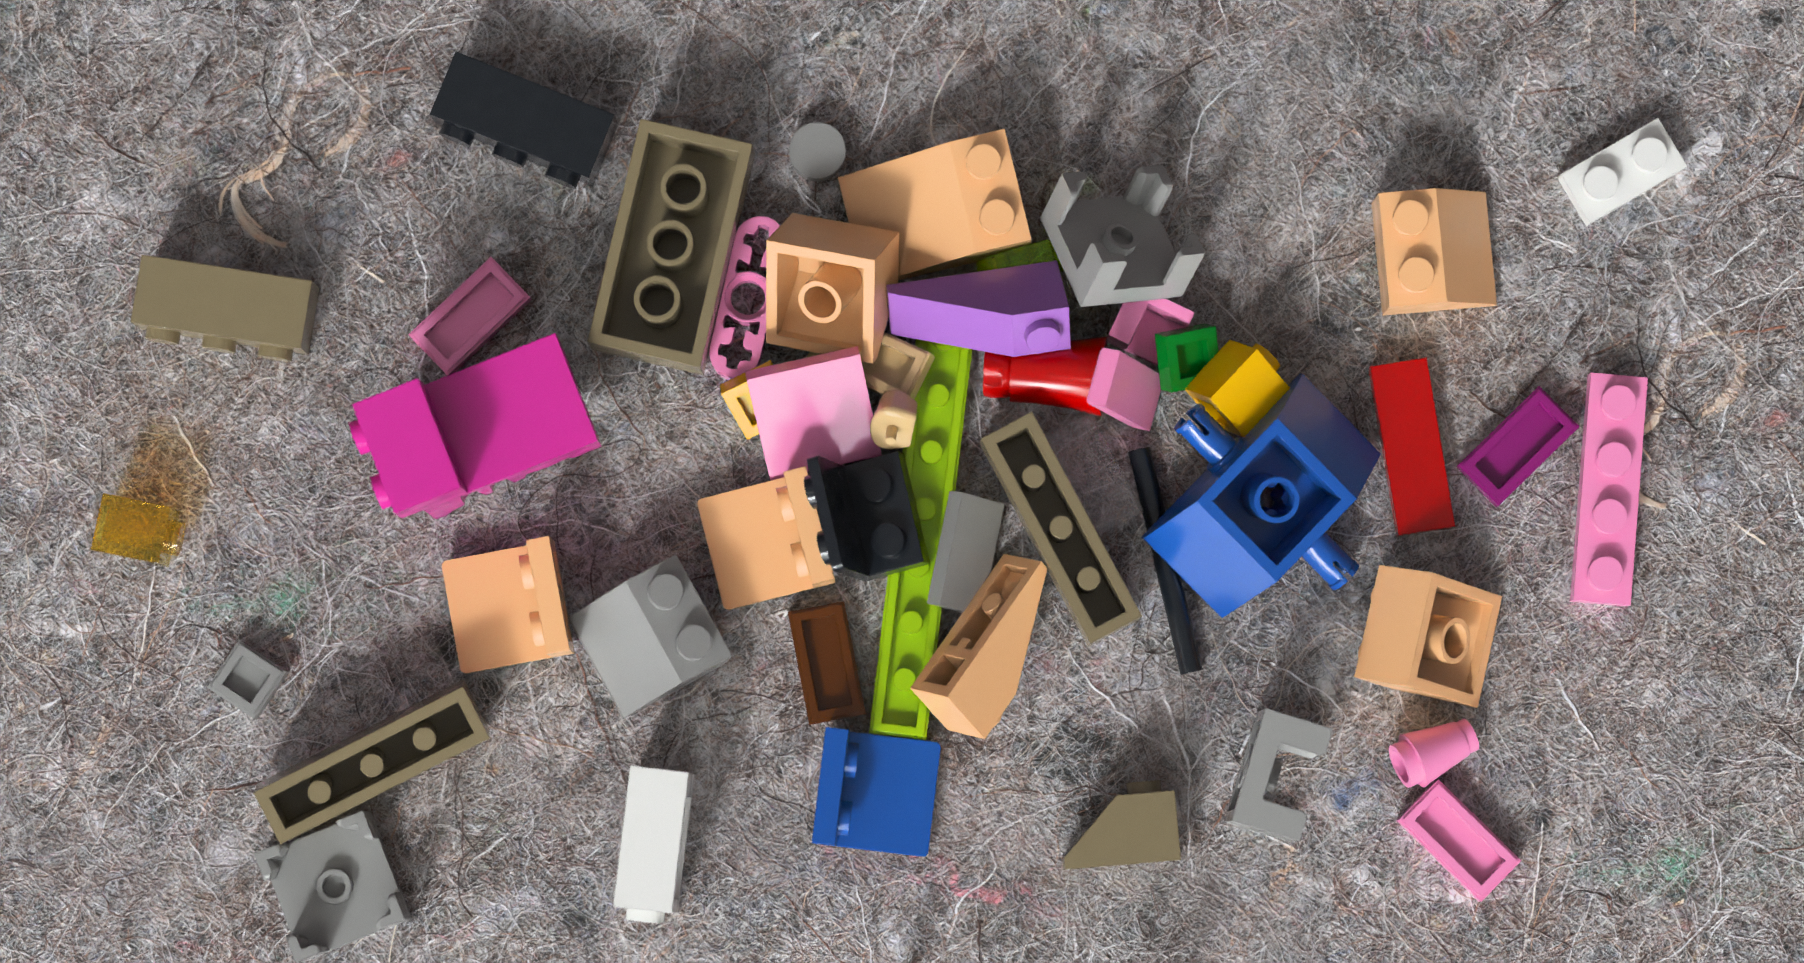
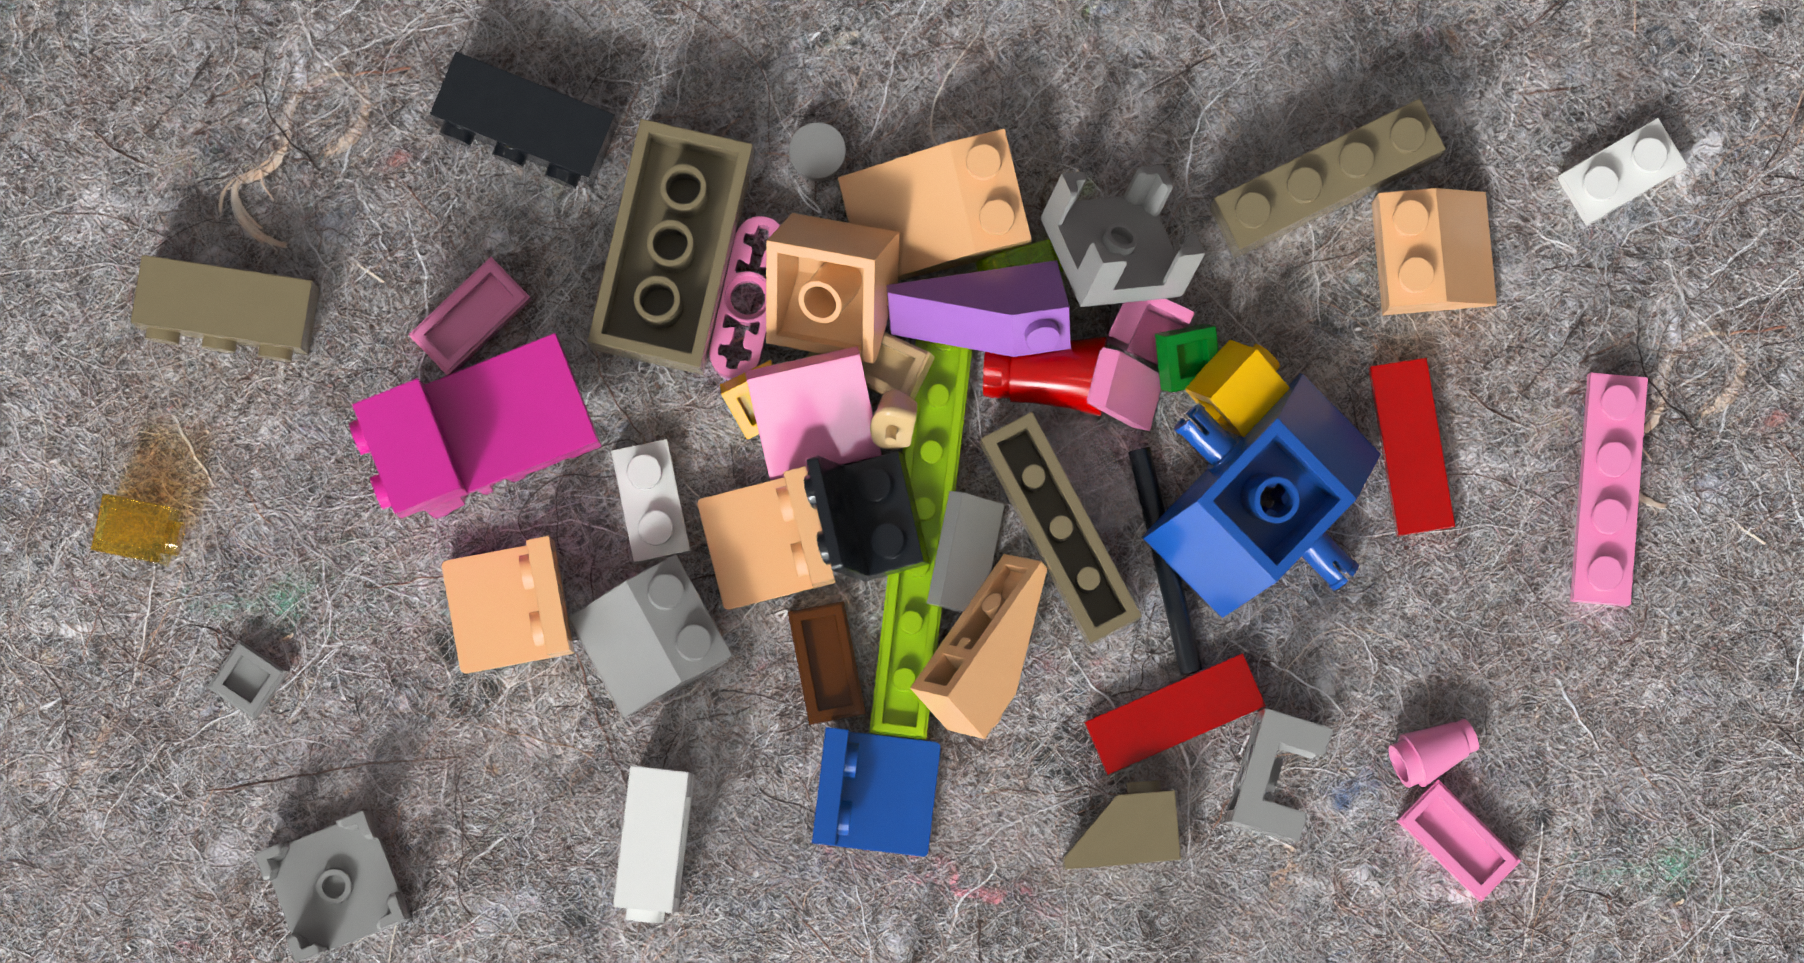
(372, 761): dark tan brick -> none
(651, 501): none -> white plate
(1174, 714): none -> red tile
(1327, 178): none -> dark tan brick
(1428, 635): light nougat slope -> none
(1517, 446): magenta tile -> none

